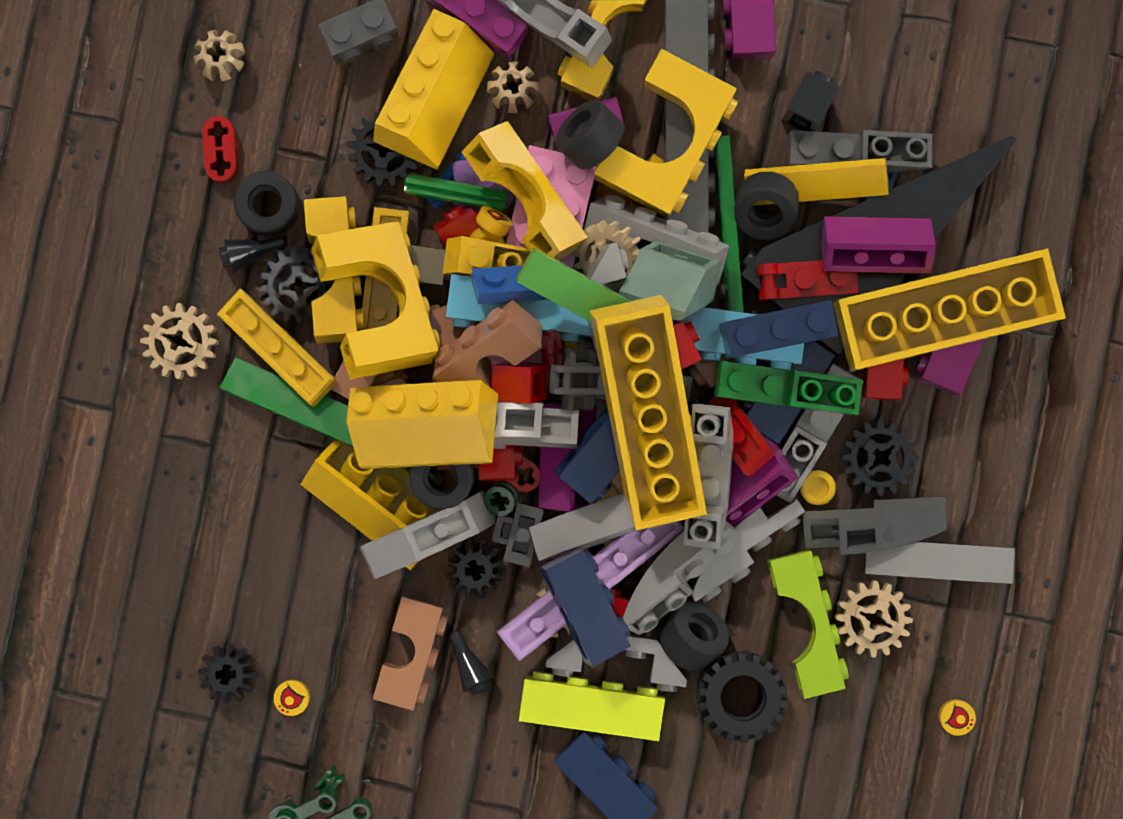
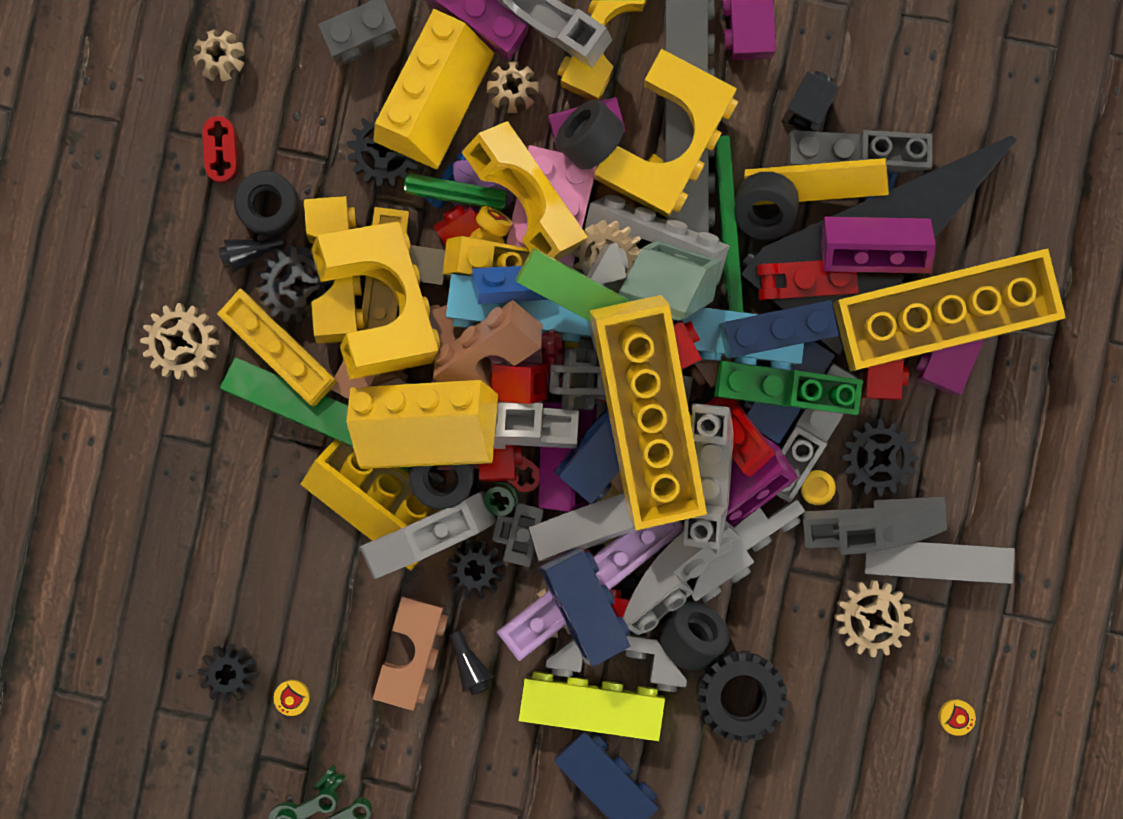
(818, 667): lime arch -> none

